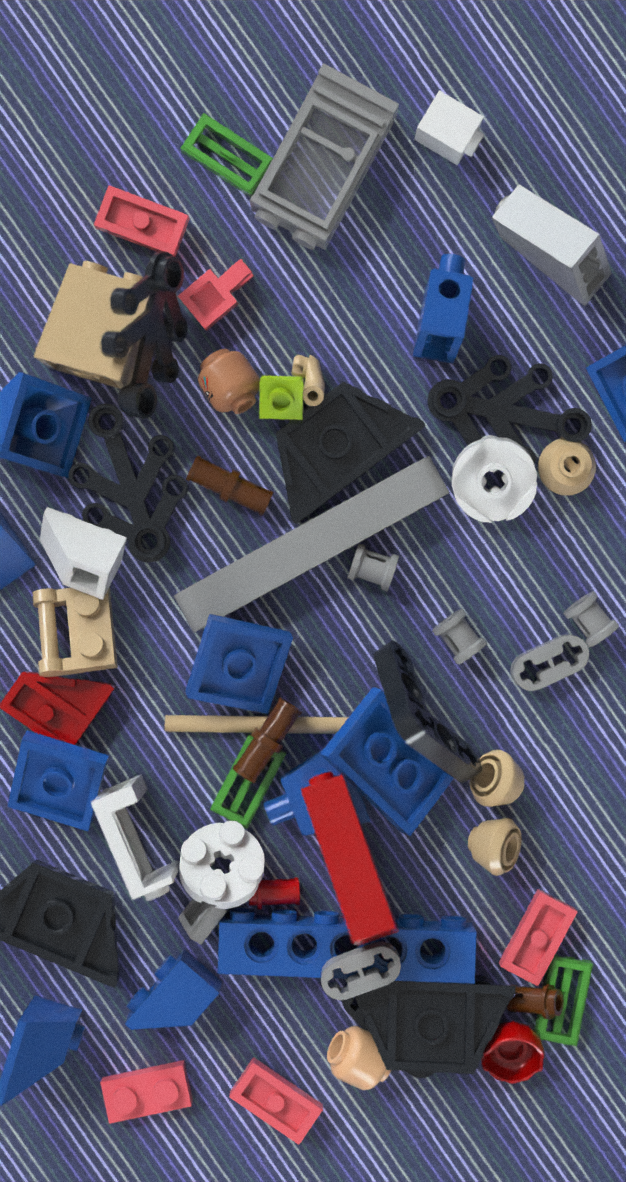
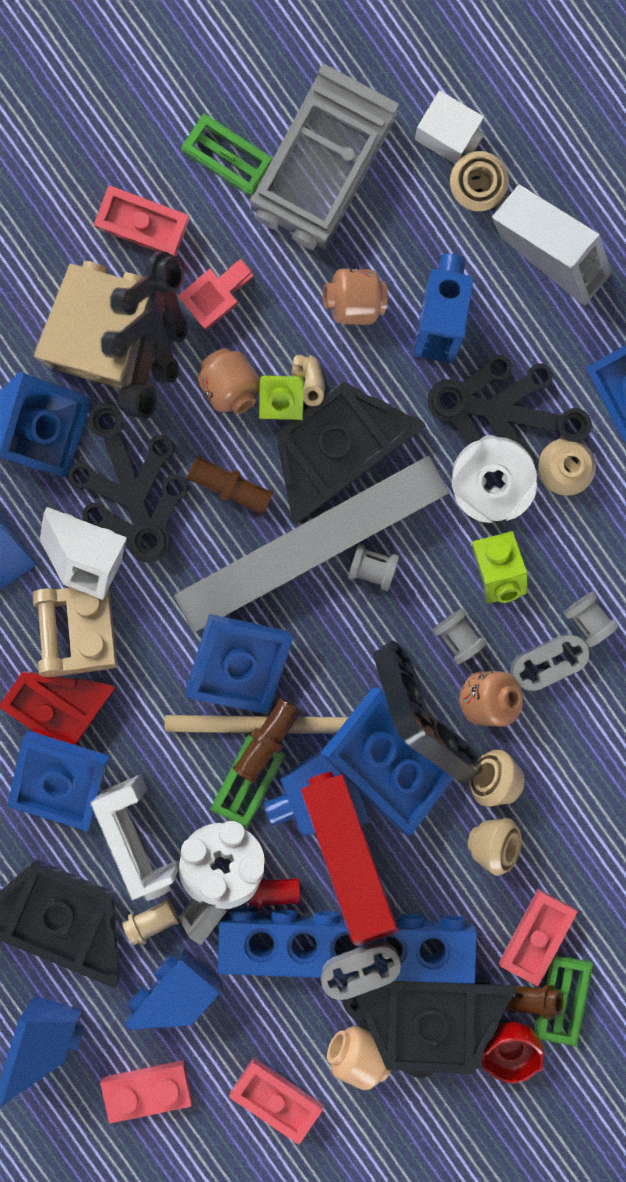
(150, 922): none -> tan pin
(355, 296): none -> nougat head
(491, 179): none -> tan cone
(491, 698): none -> nougat head
(500, 567): none -> lime bracket

